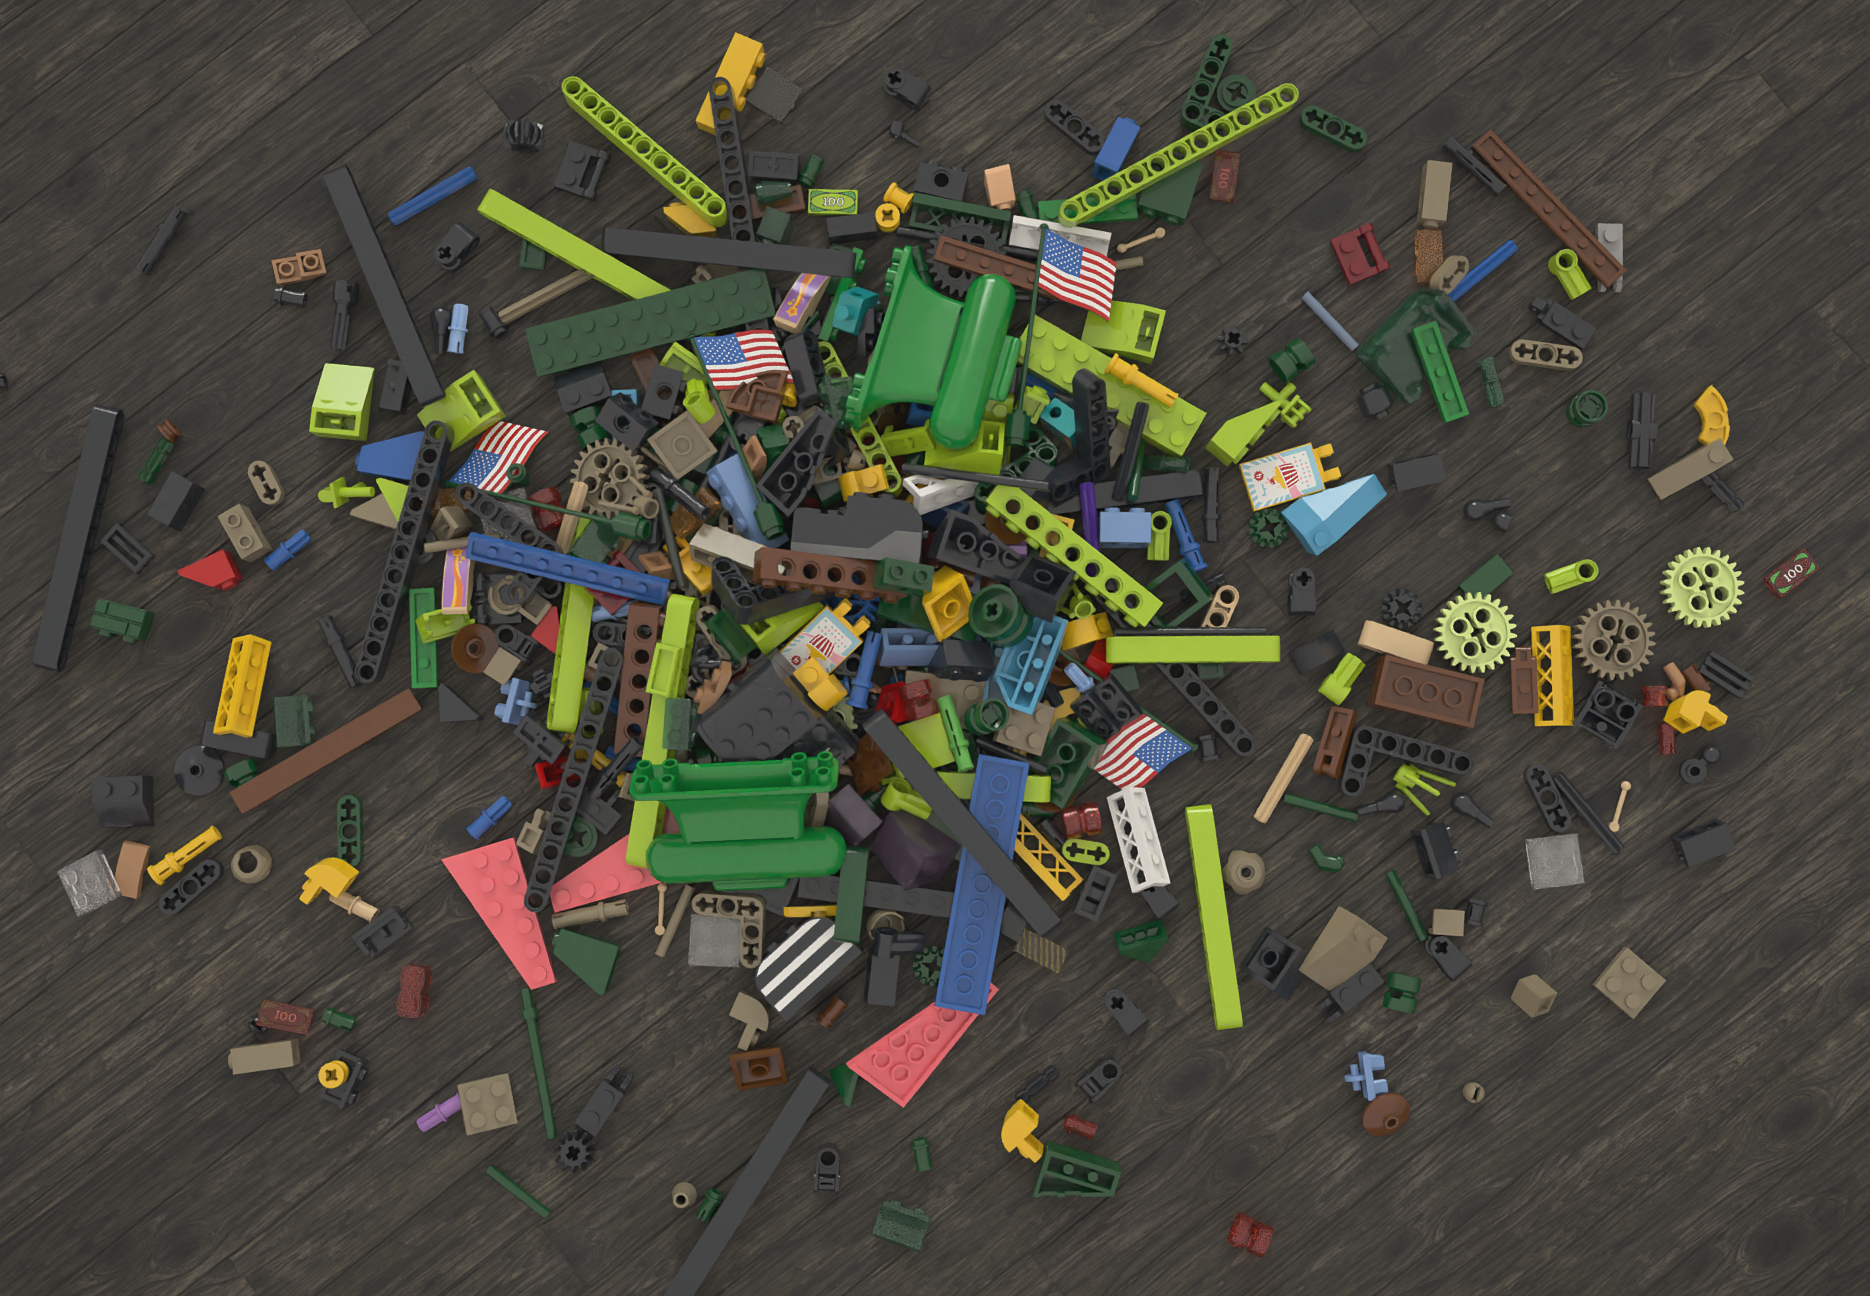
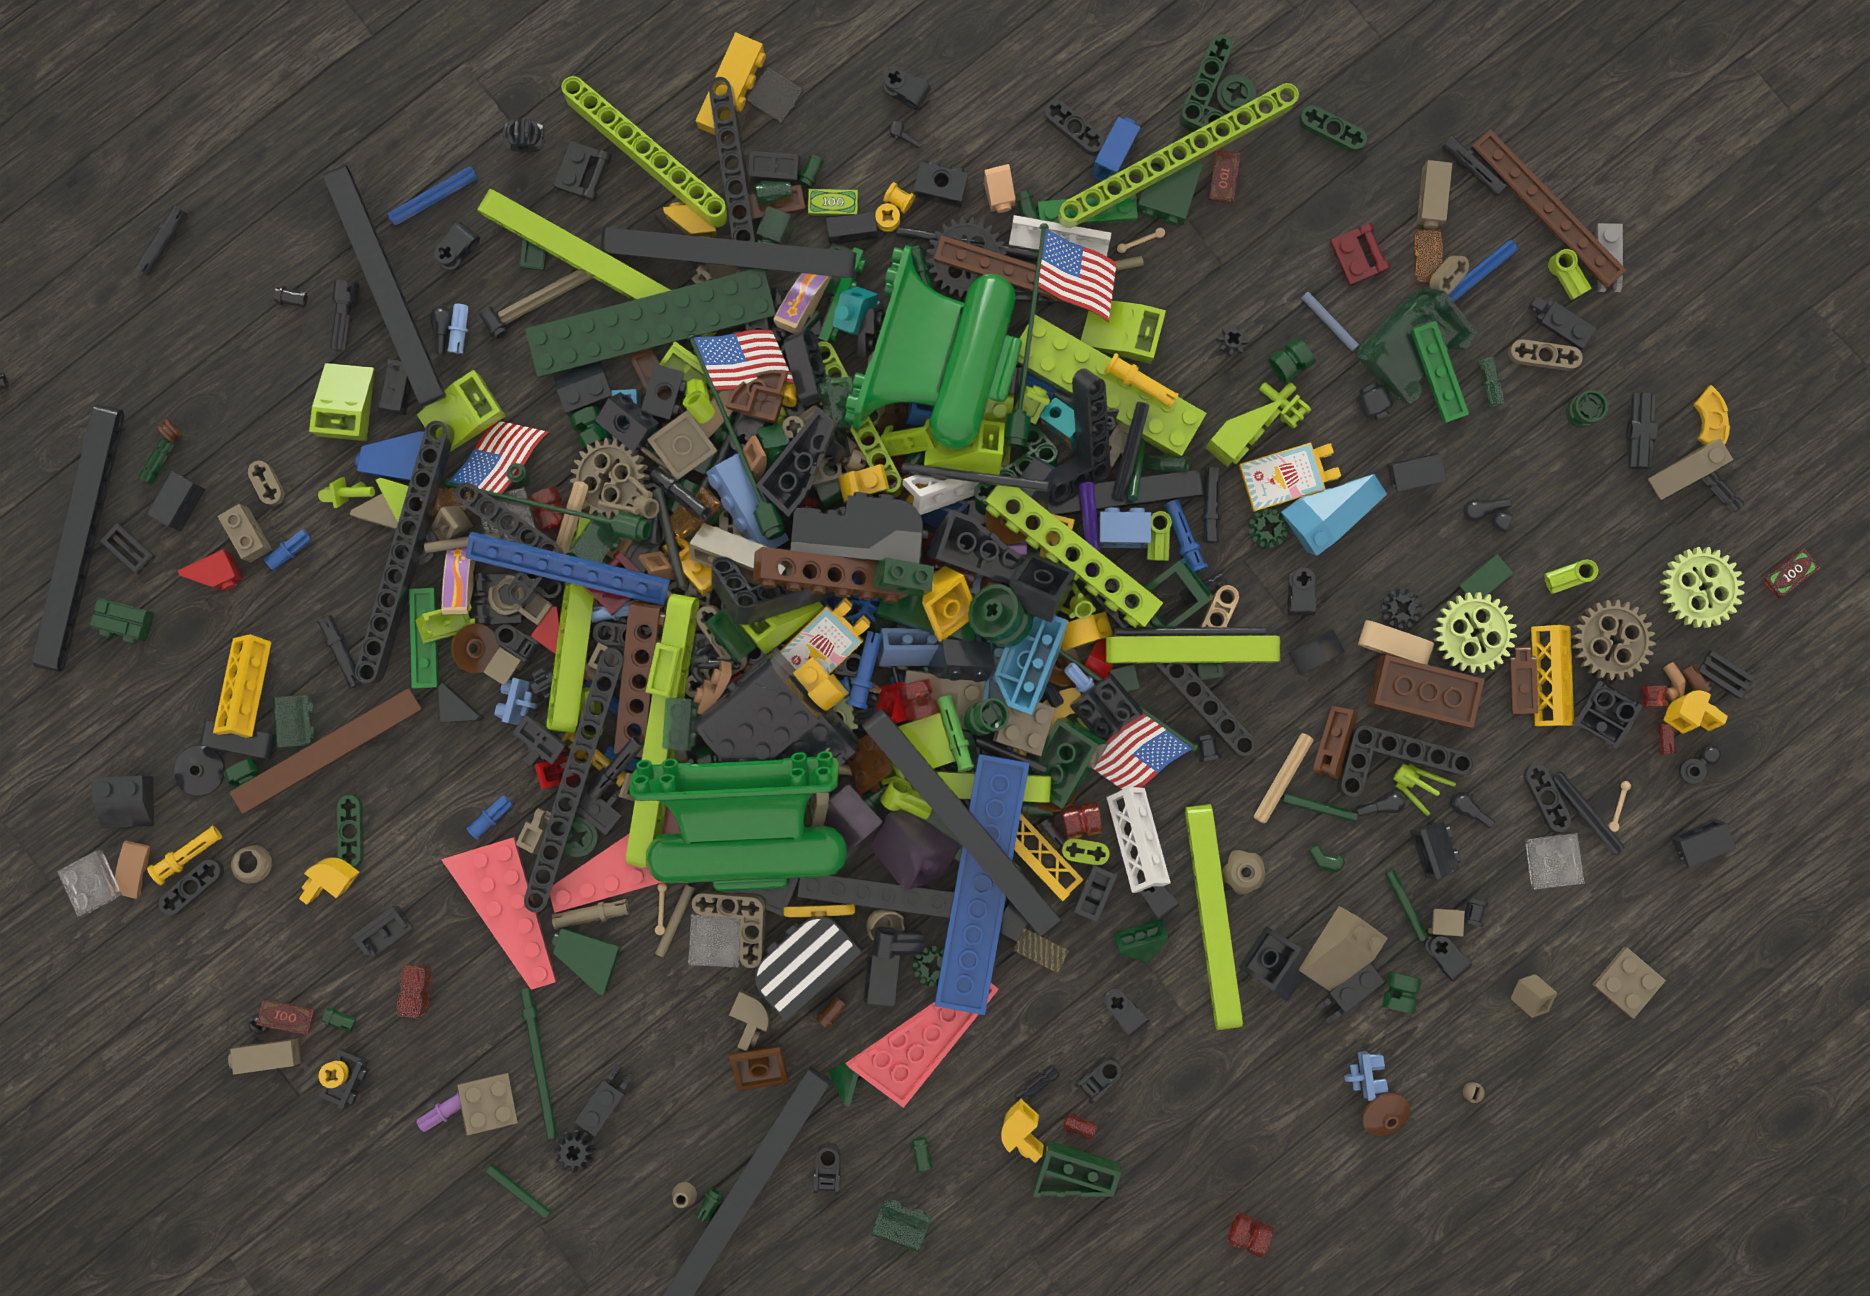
(299, 268): medium nougat slope -> none
(356, 906): tan axle -> none
(851, 895): dark green beam -> none
(957, 210): dark green fence -> none
(1338, 683): lime piece -> none

